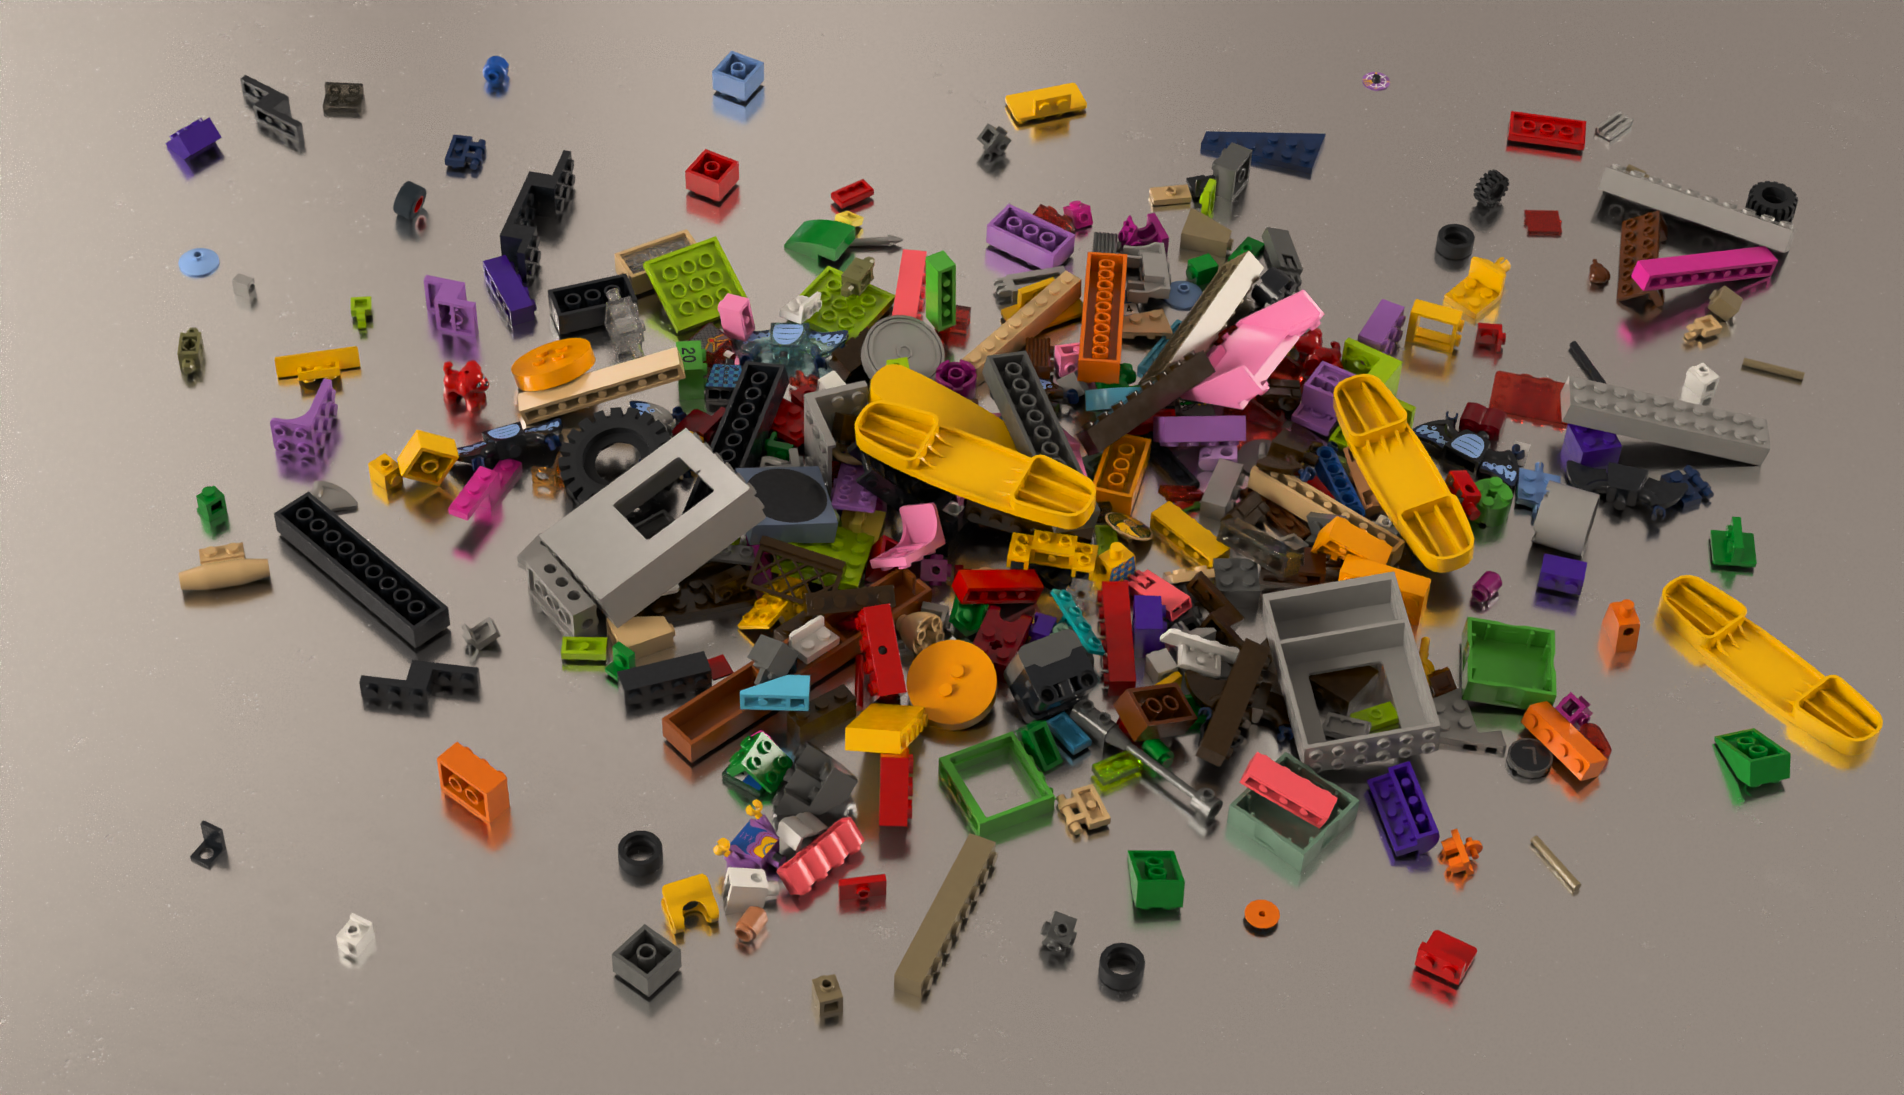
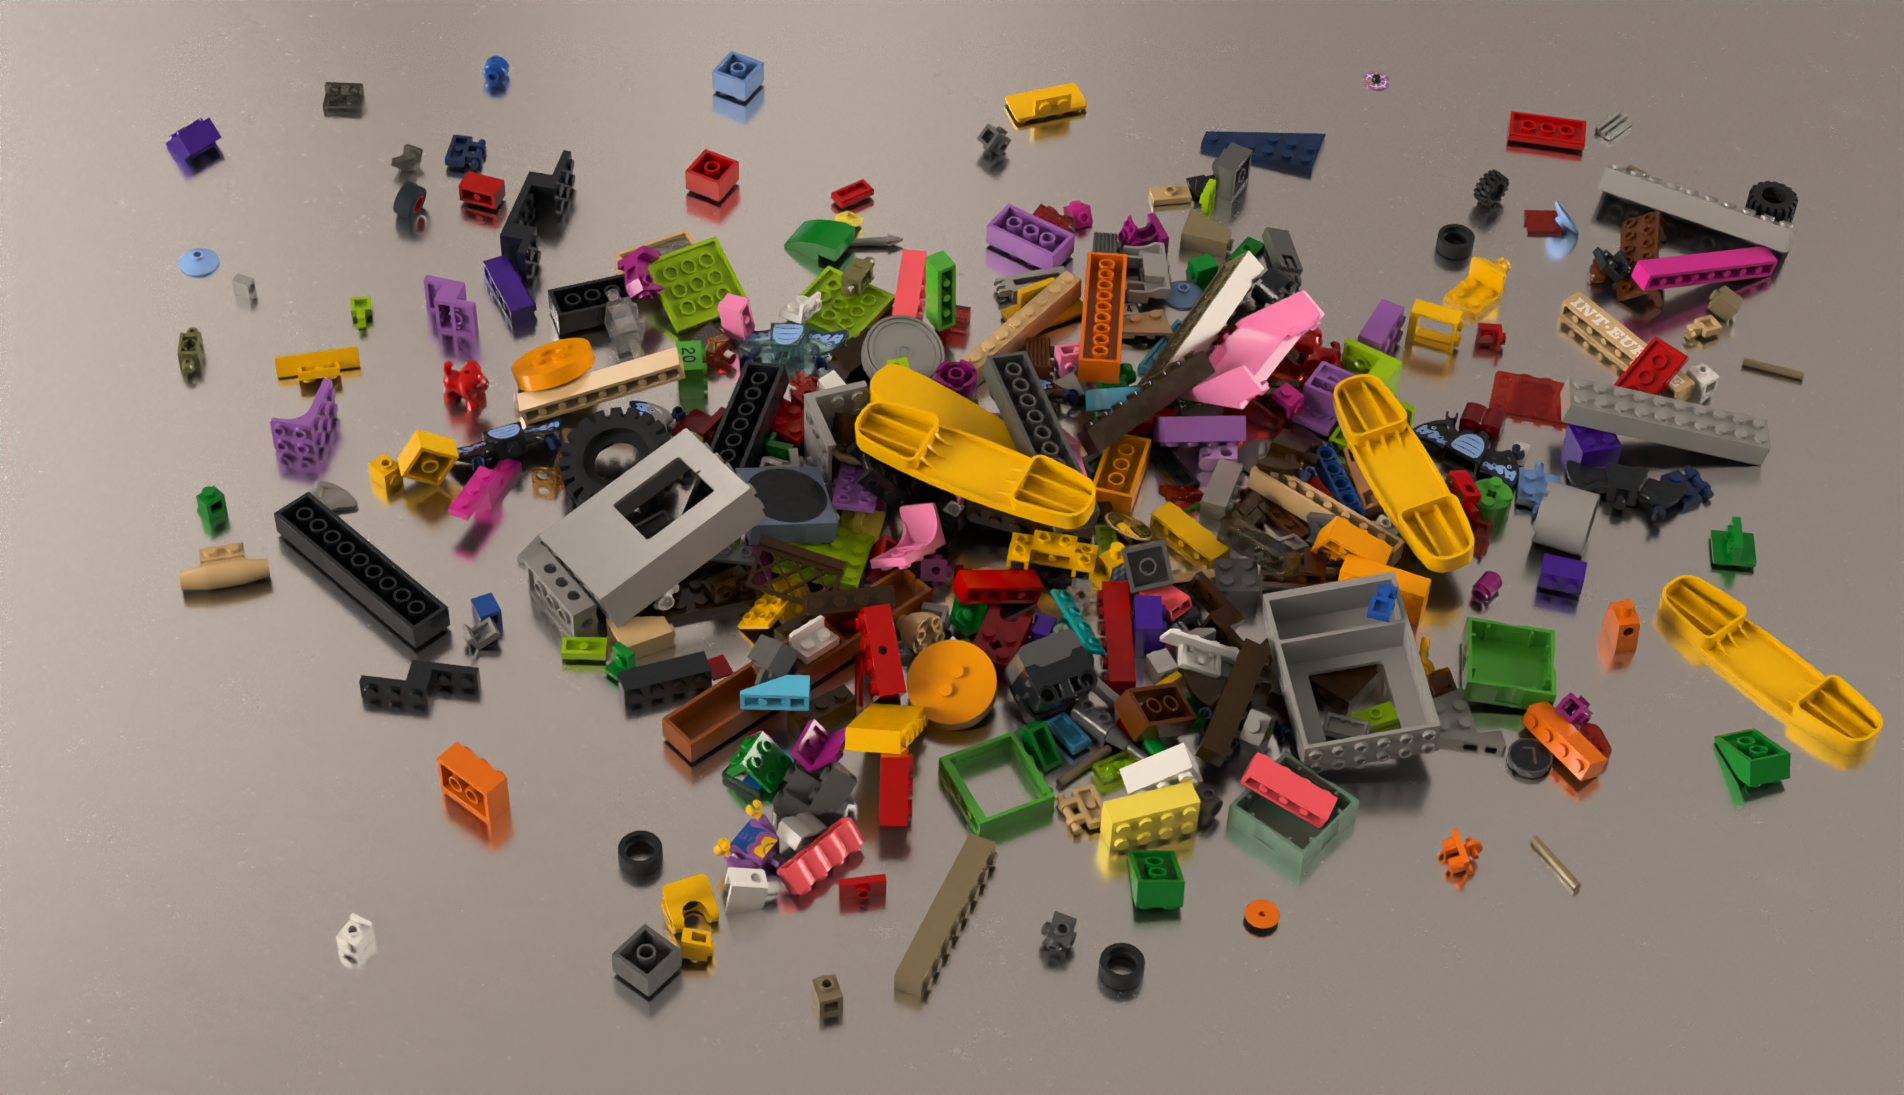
(213, 841): black bracket -> none
(272, 108): black bracket -> none
(409, 160): none -> clear smoke bracket
(482, 190): none -> red brick
(486, 606): none -> blue brick
(637, 280): none -> magenta tile
(665, 601): none -> white plate
(696, 944): none -> yellow brick
(722, 381): torso -> none
(751, 923): nougat brick -> none
(818, 747): none -> magenta bracket
(1083, 766): none -> dark tan bar
(1105, 693): none -> light grey tile
(1147, 565): none -> dark grey brick
(1150, 816): none -> light yellow brick
(1161, 770): none -> white brick
(1257, 731): none -> light grey torso
(1290, 399): none -> dark pink bracket
(1383, 603): none -> blue plate
(1404, 810): dark purple brick -> none
(1445, 956): red bracket -> none
(1482, 533): none -> clear red plate
(1564, 219): none -> light blue dish
(1586, 362): black bar -> none
(1614, 266): none -> black bracket
(1616, 339): none -> tan brick
(1653, 368): none -> red plate

